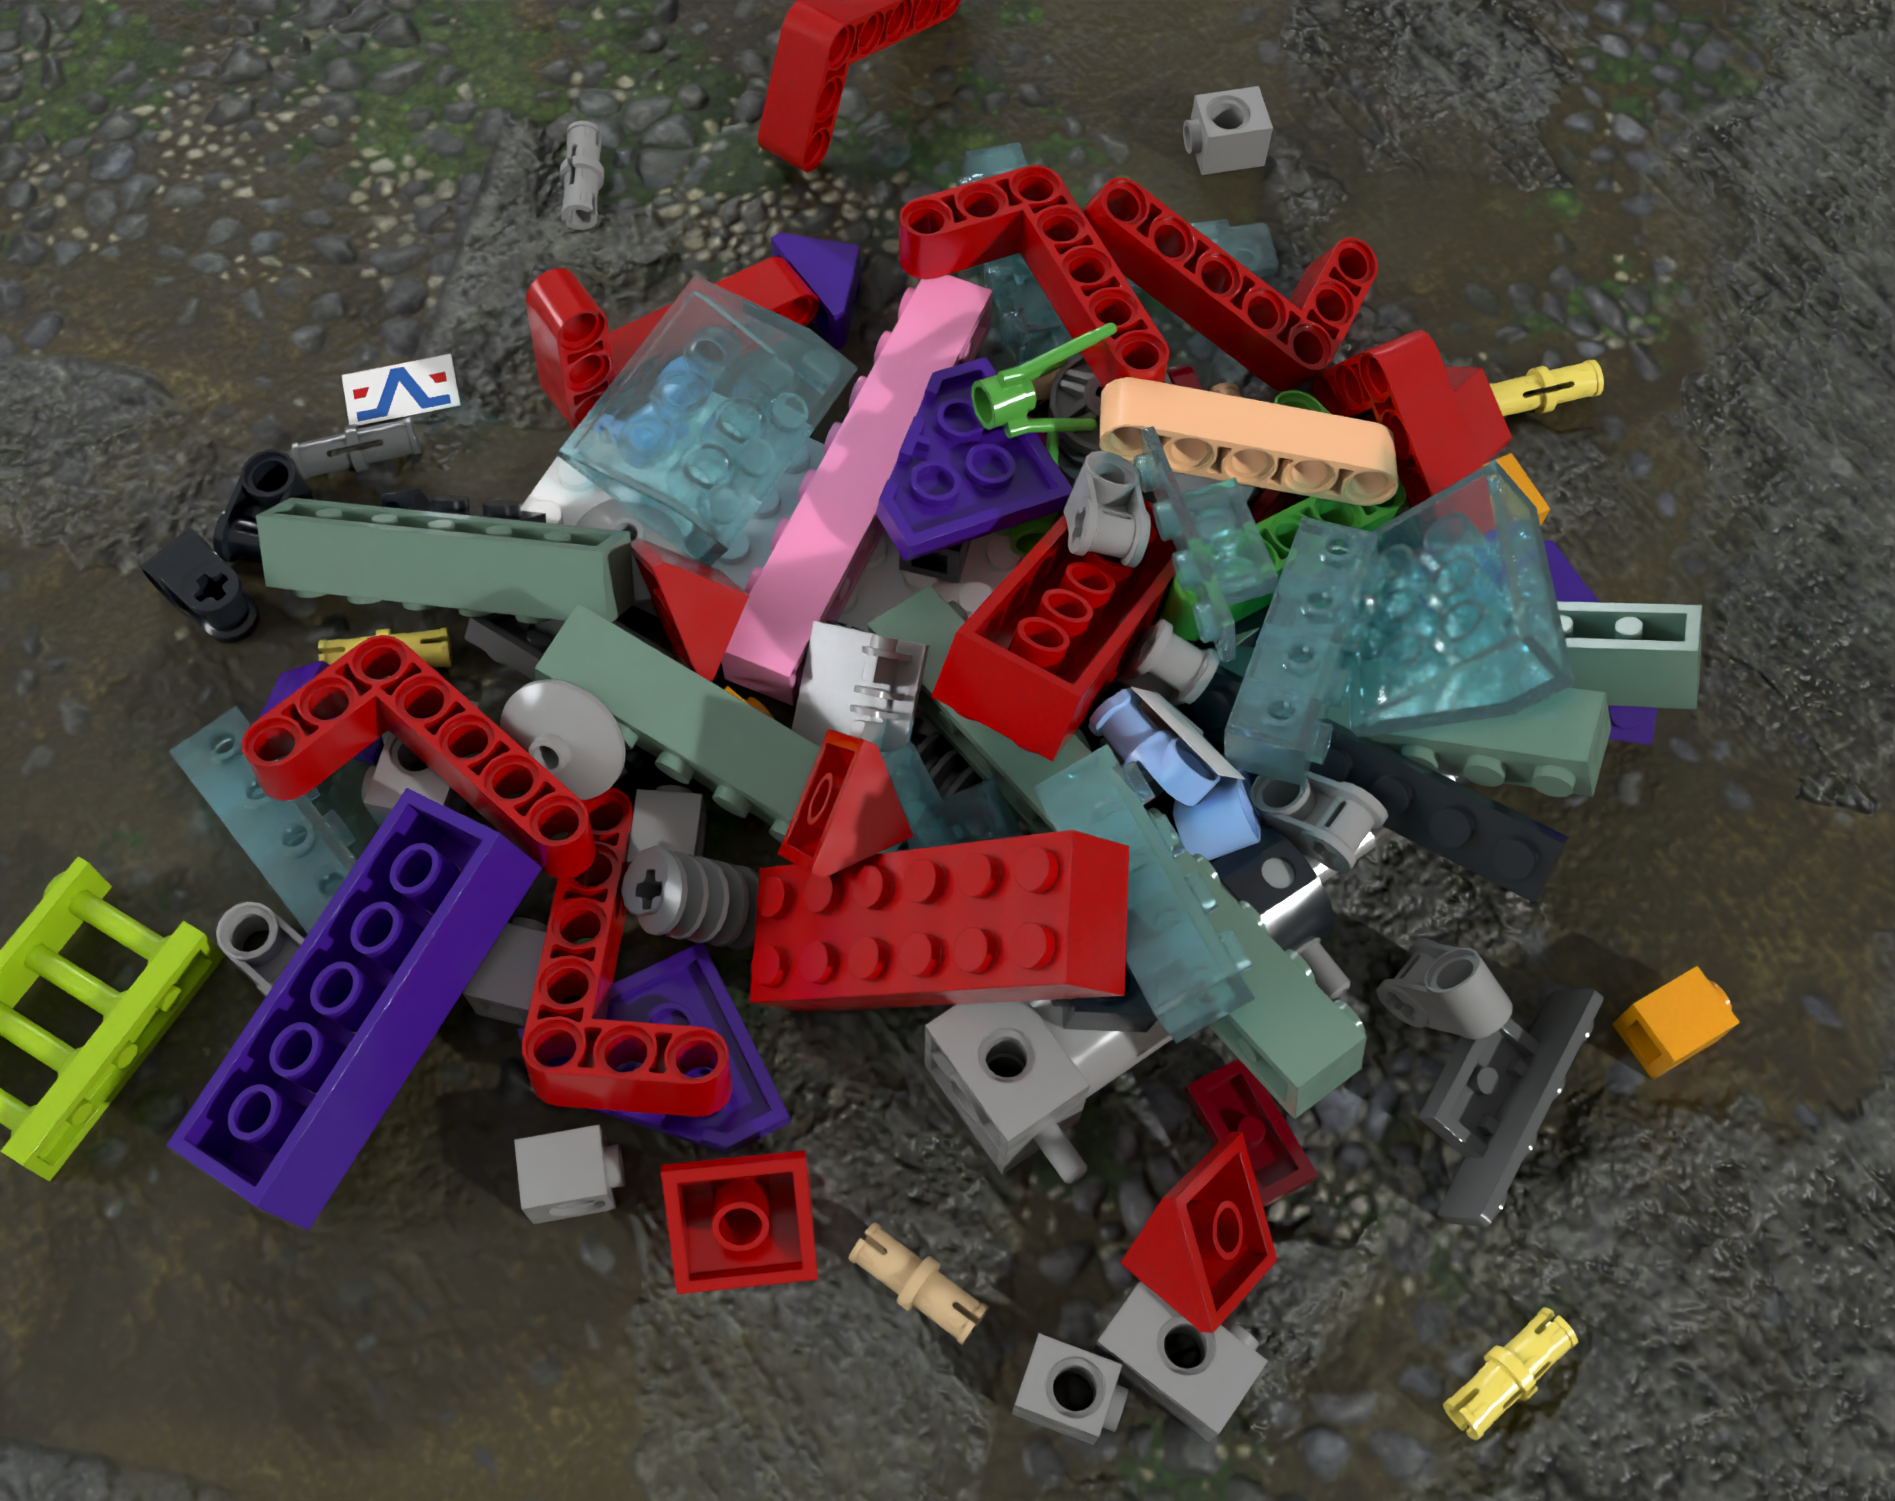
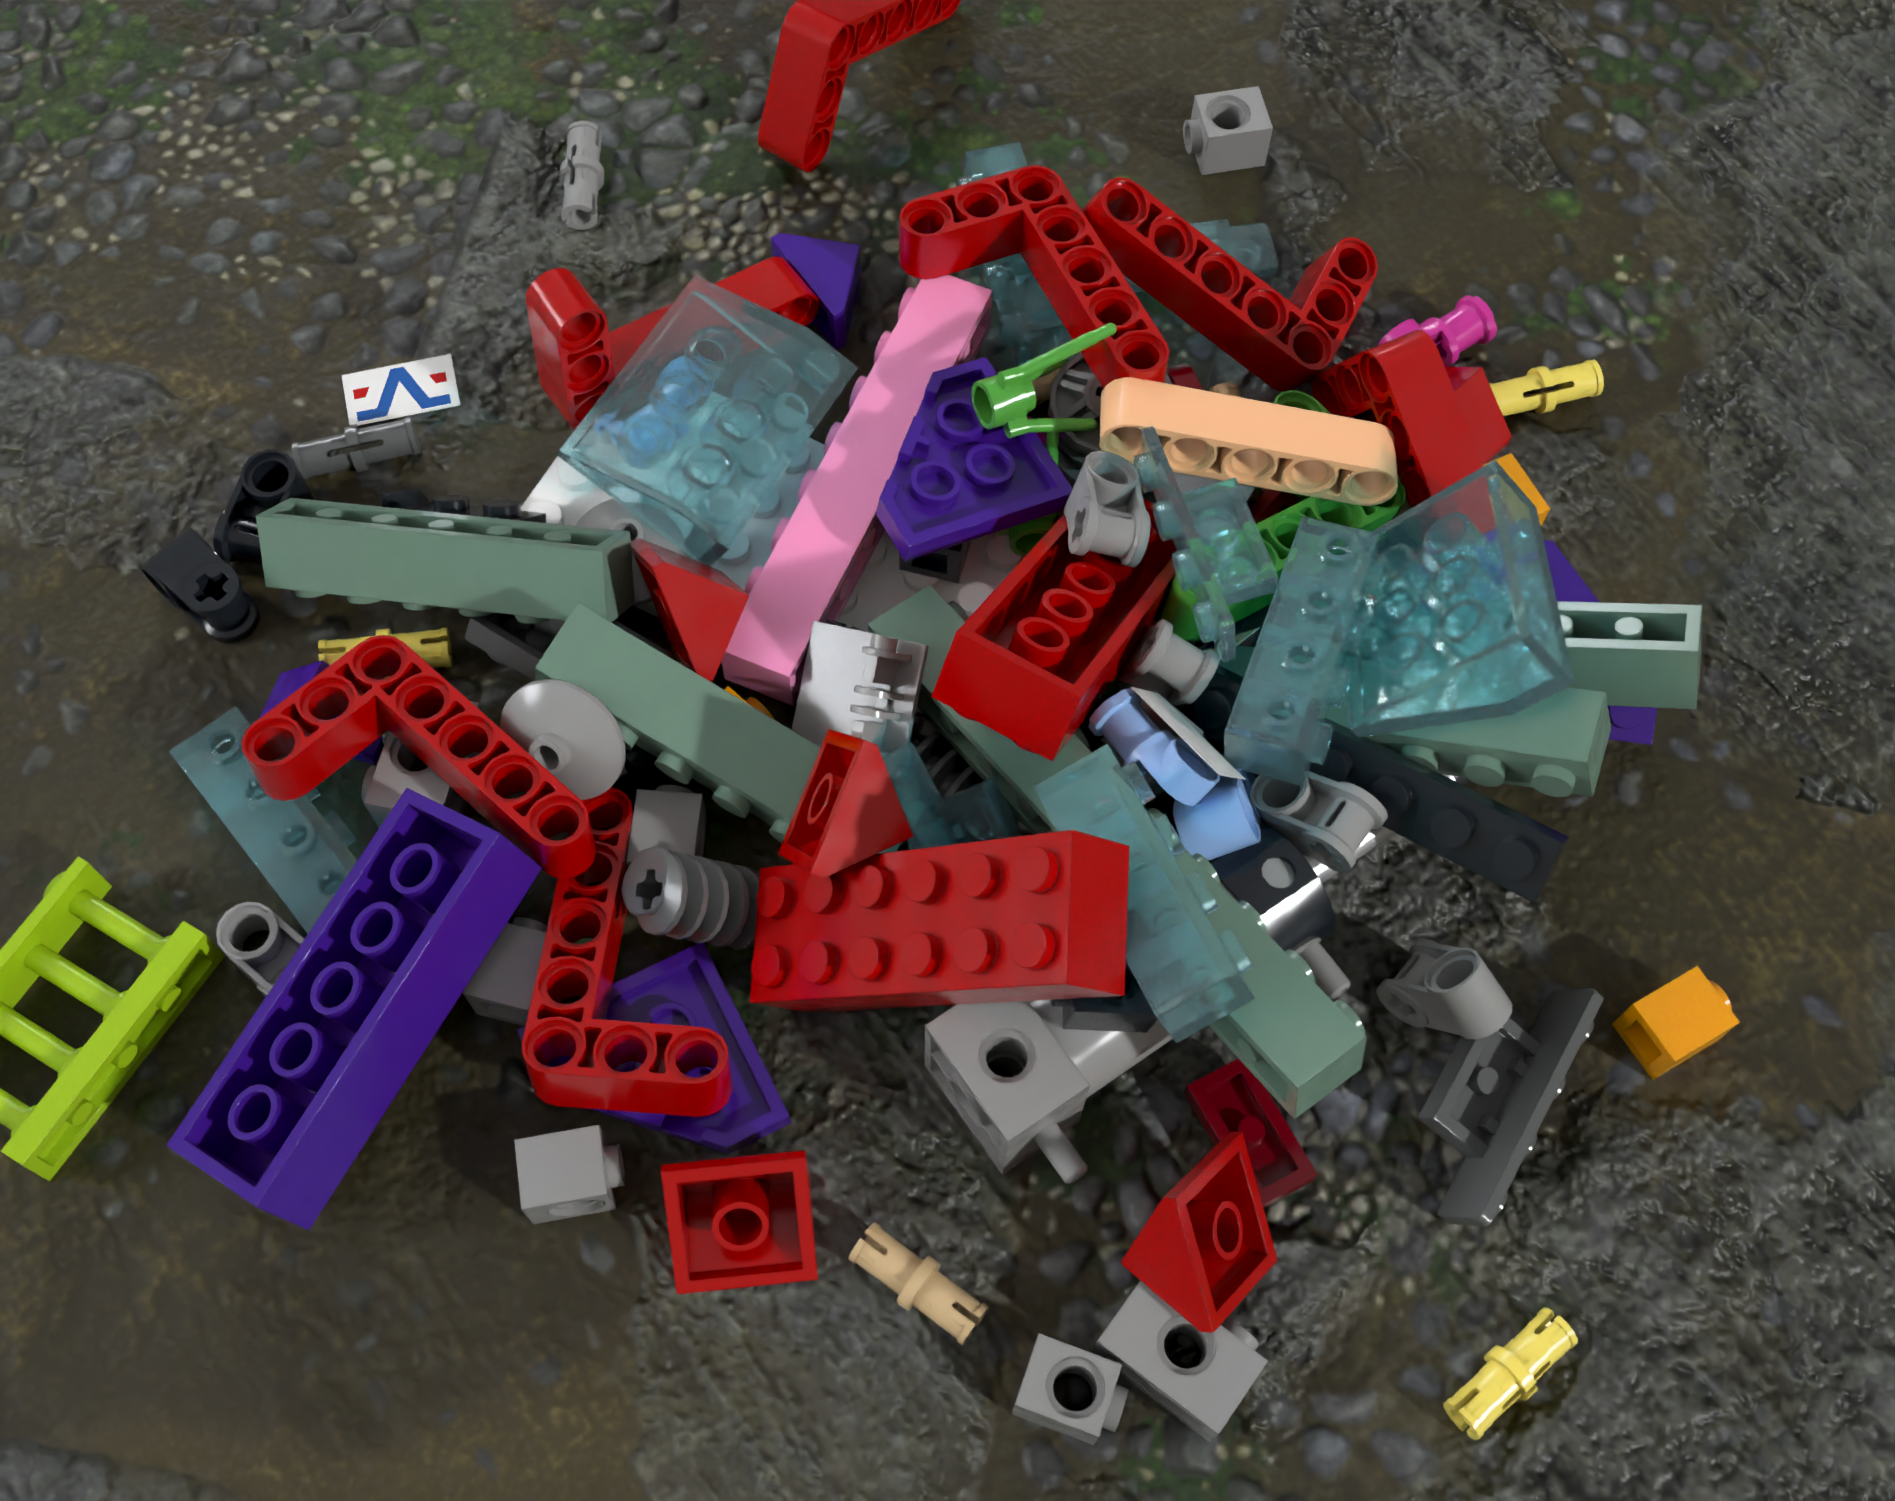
(1456, 331): none -> dark pink connector

